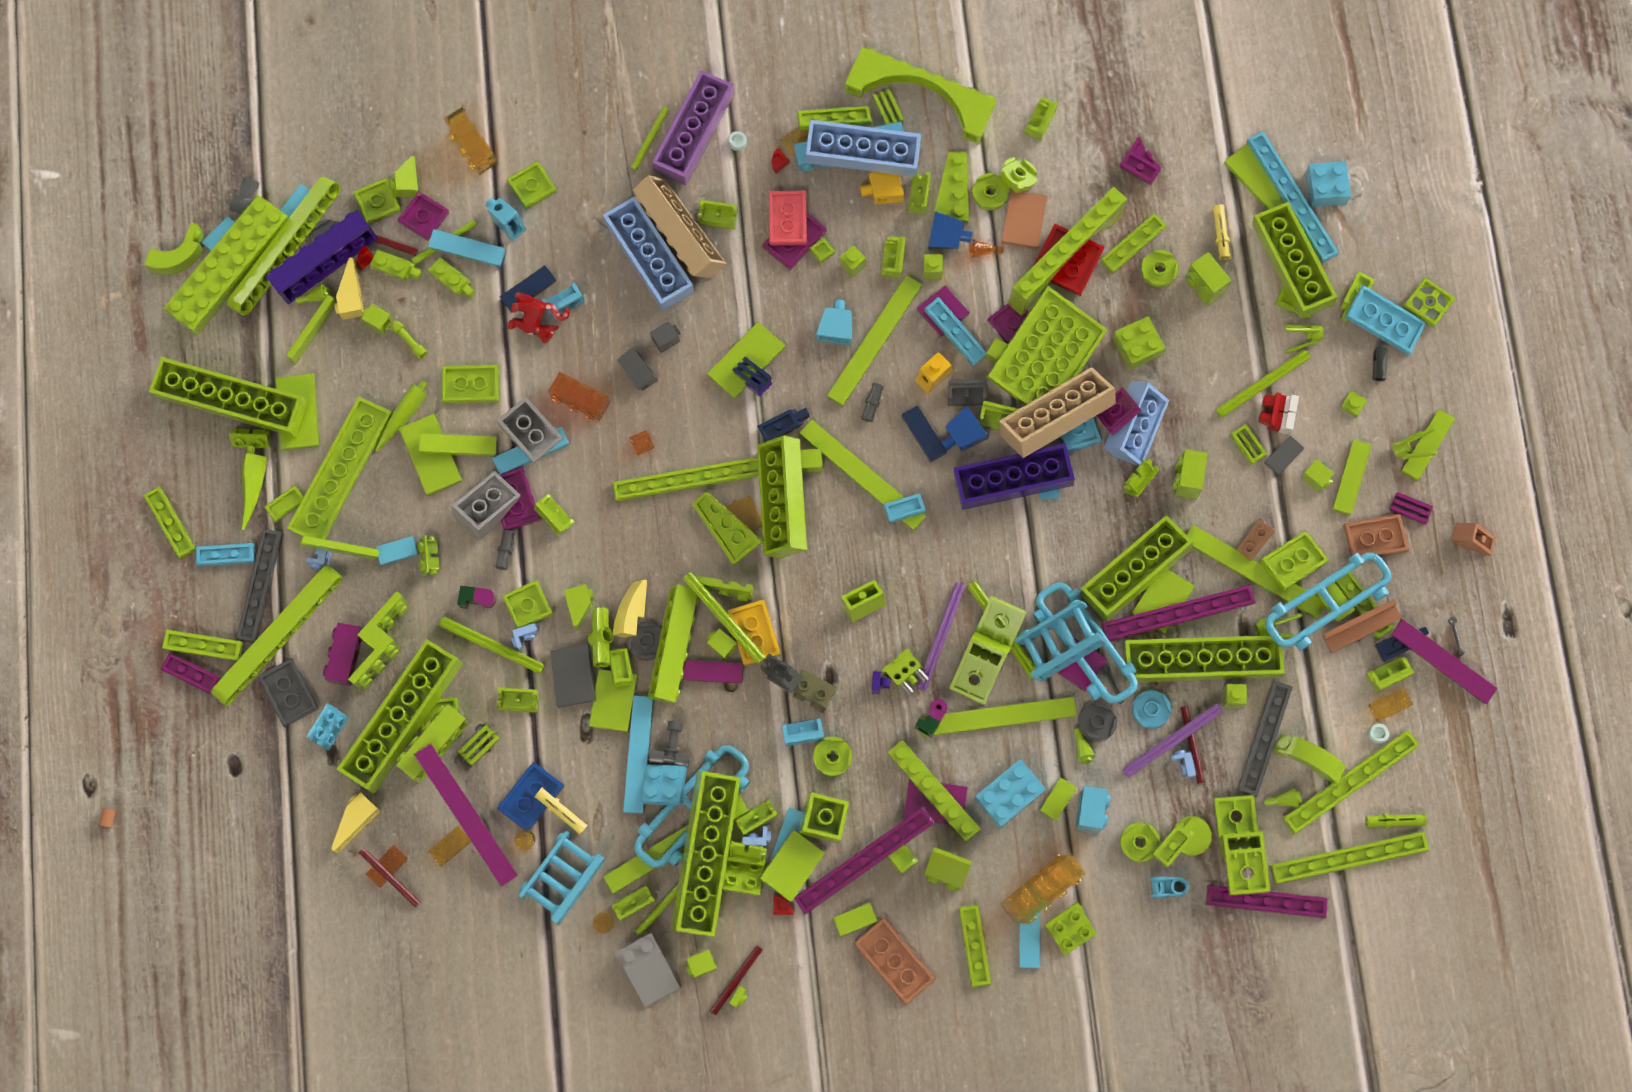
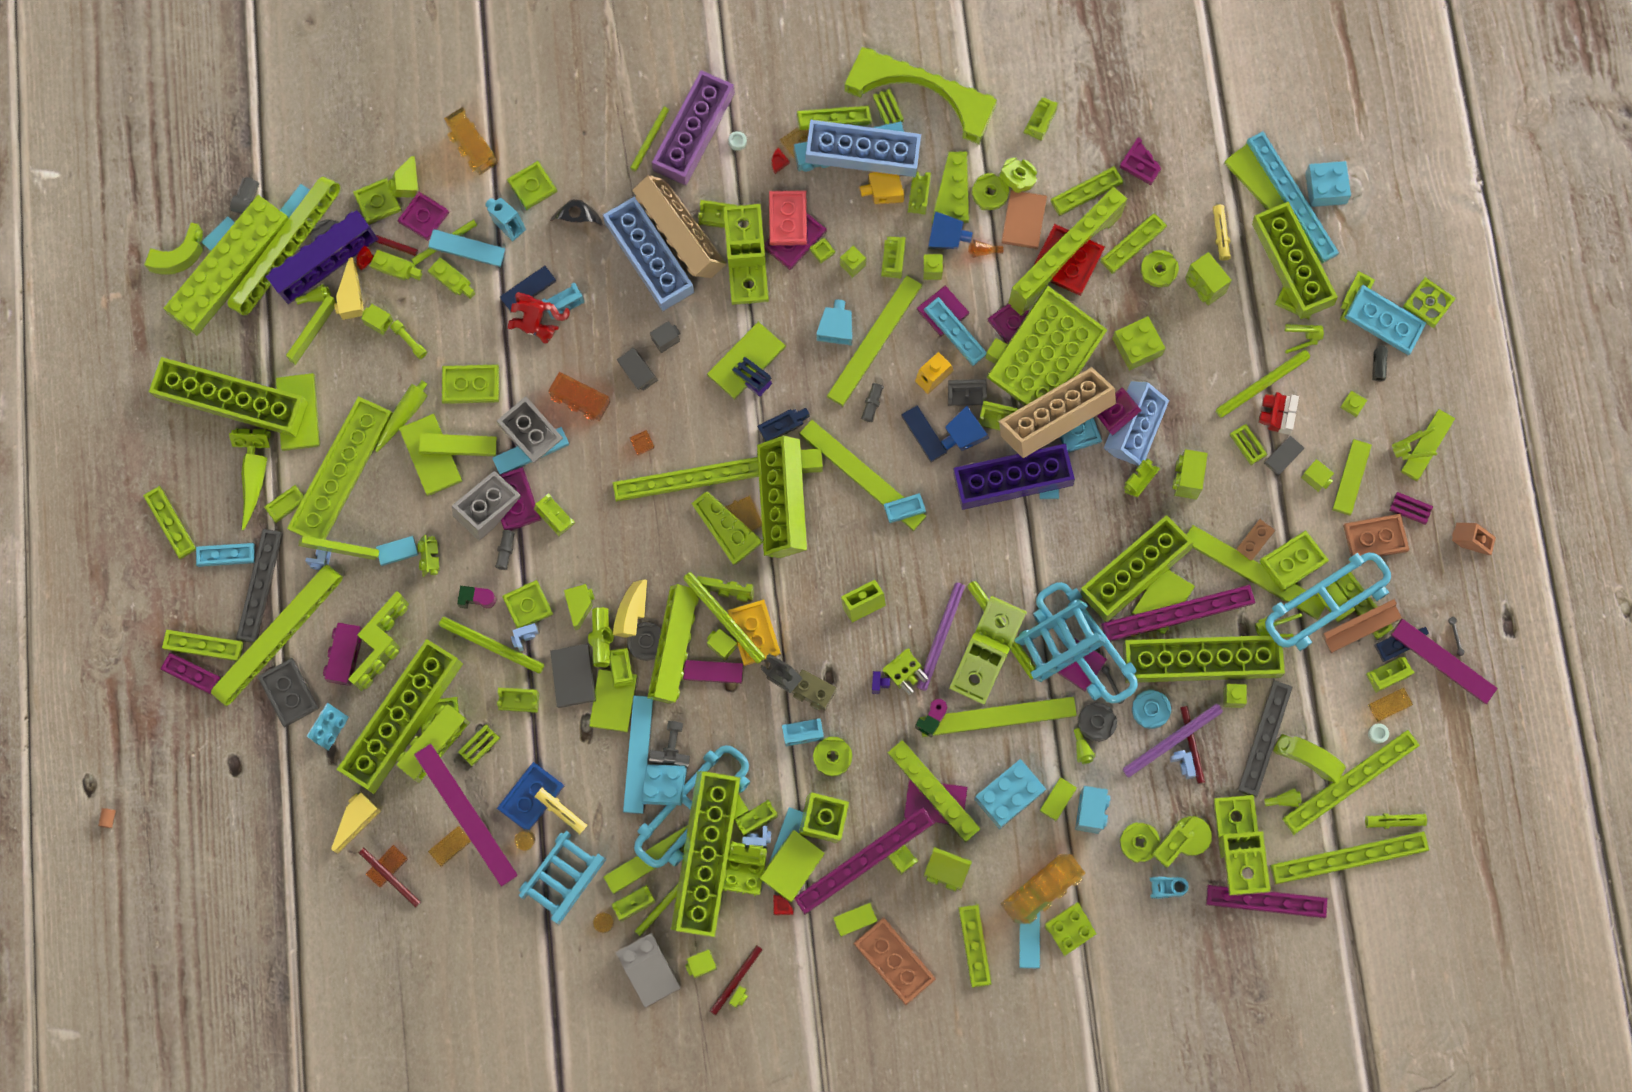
(587, 214): none -> black piece
(746, 254): none -> lime bracket
(1086, 191): none -> lime tile

